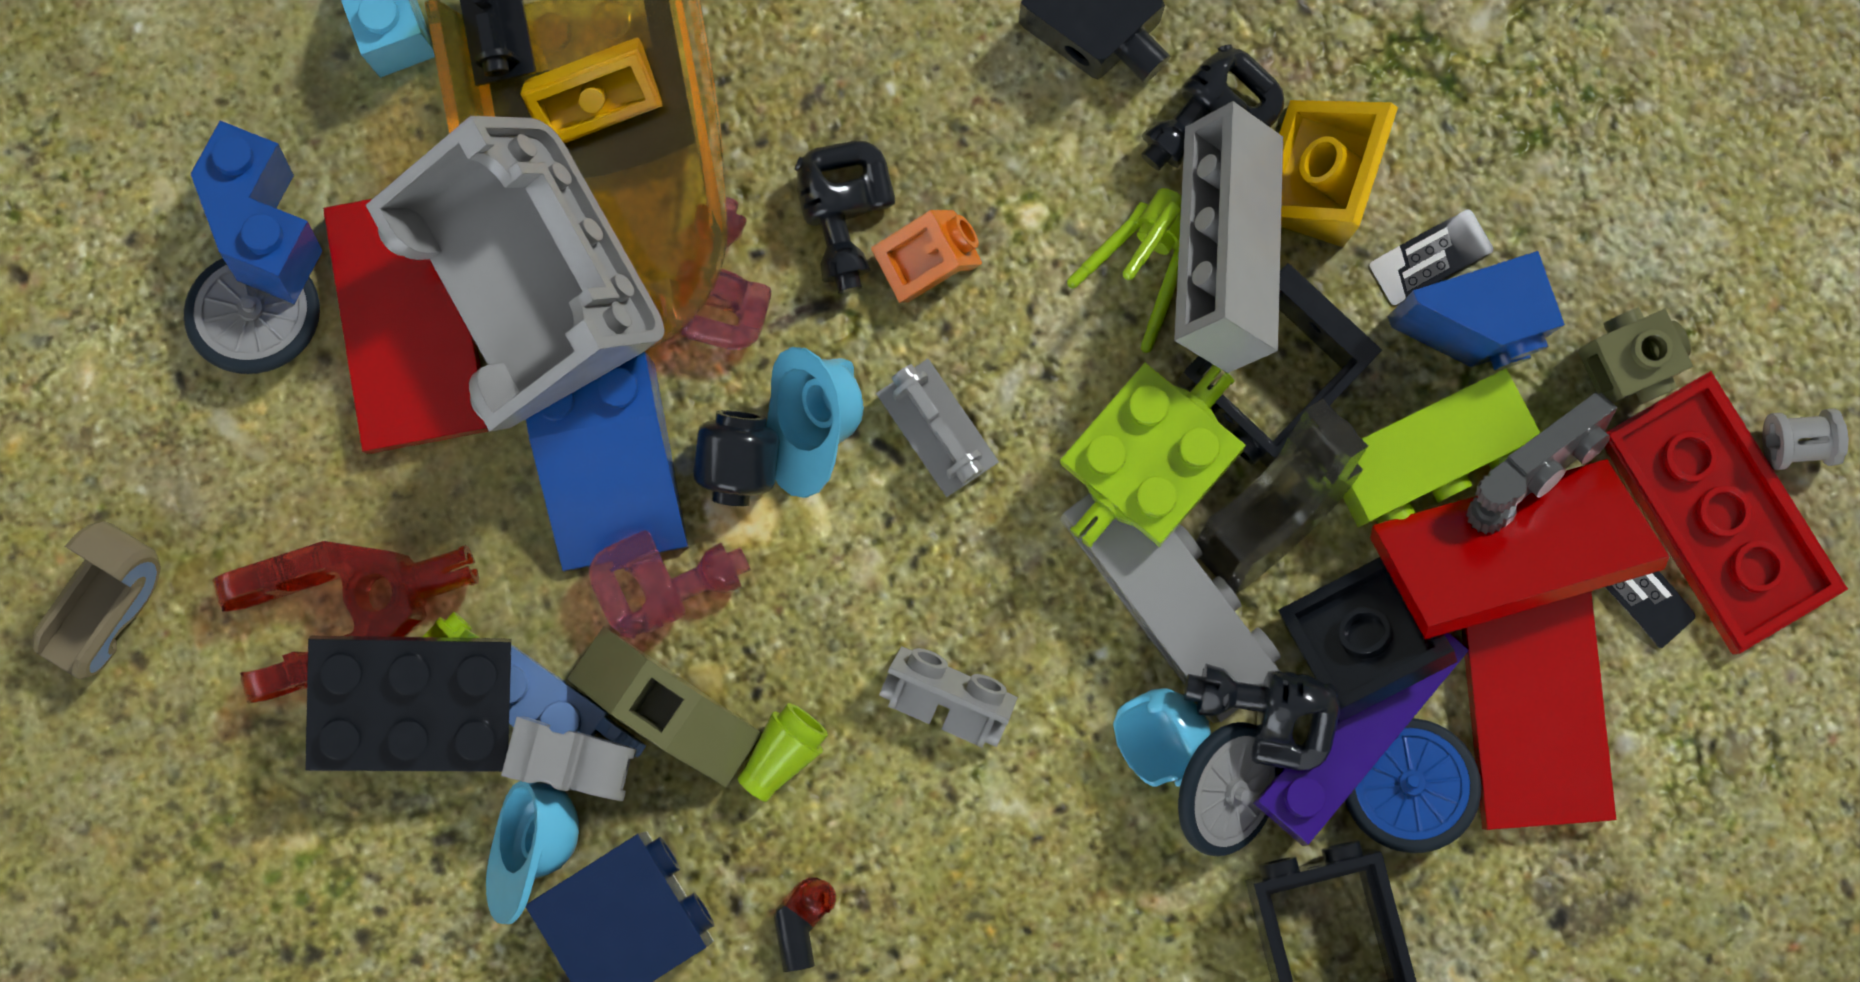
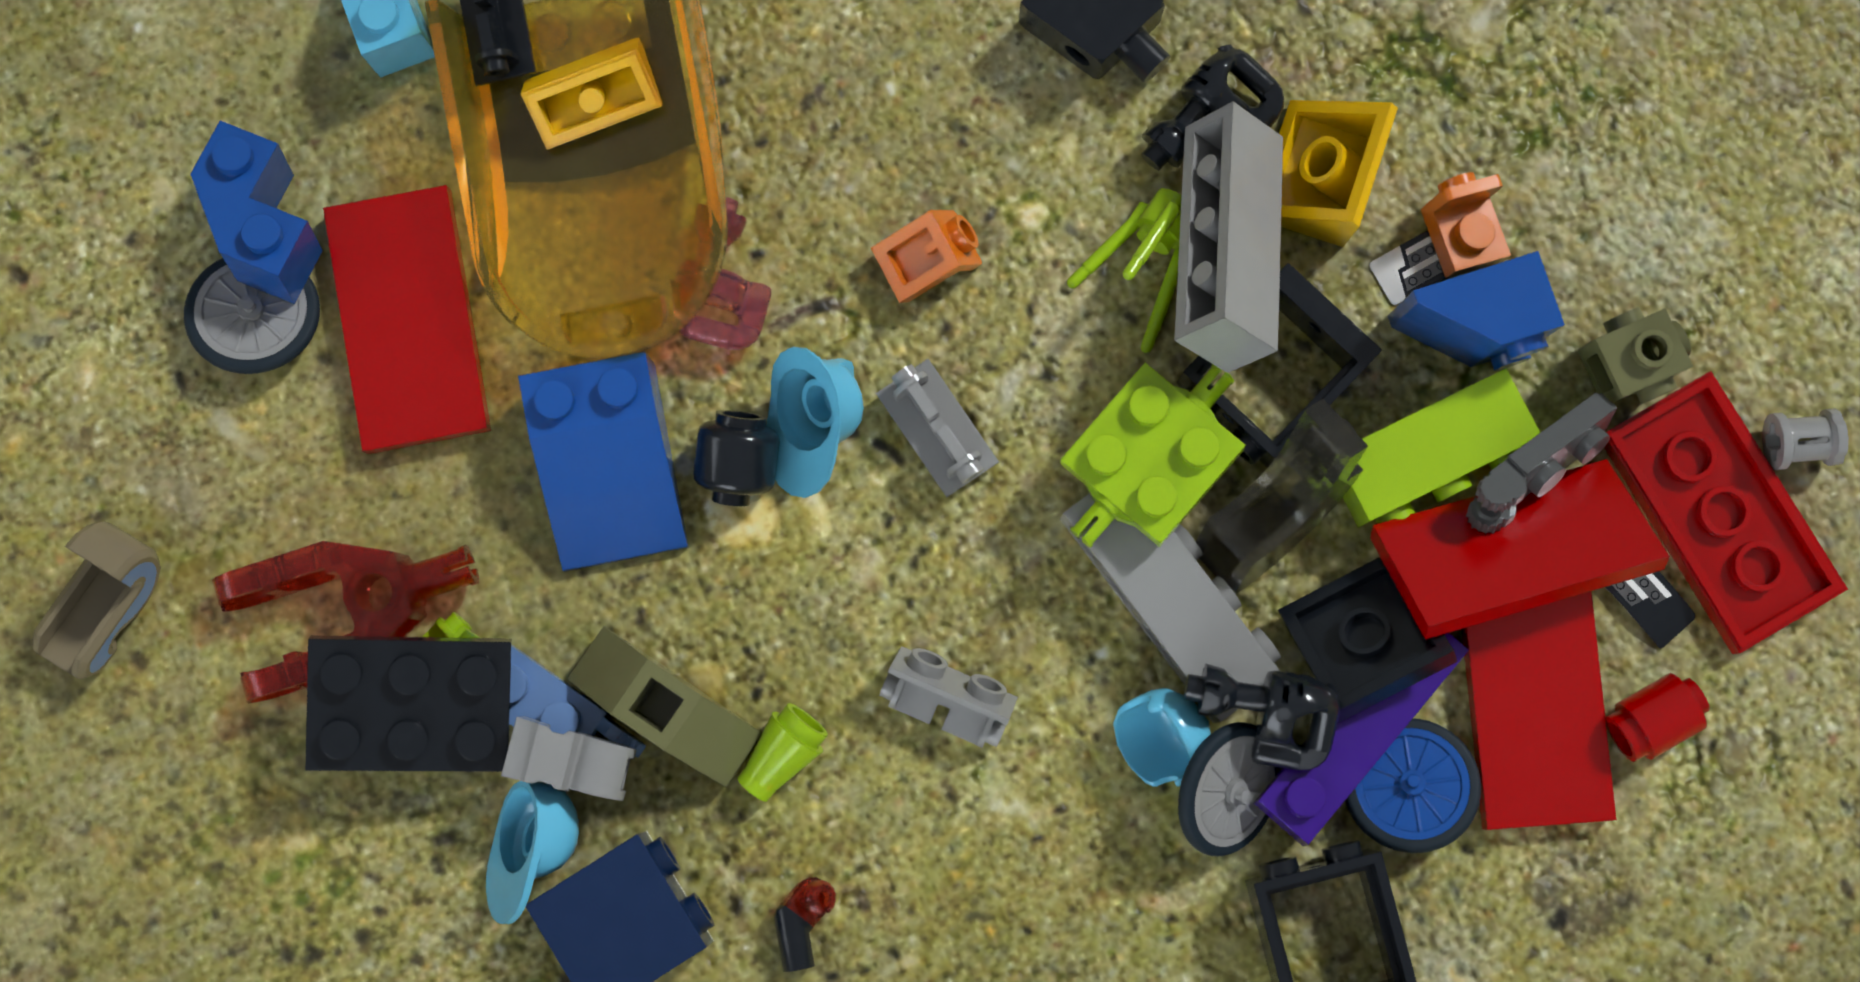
(521, 261): light grey windscreen -> none
(663, 595): clear pink piece -> none
(834, 203): black piece -> none
(1466, 224): none -> orange bracket
(1658, 717): none -> red brick

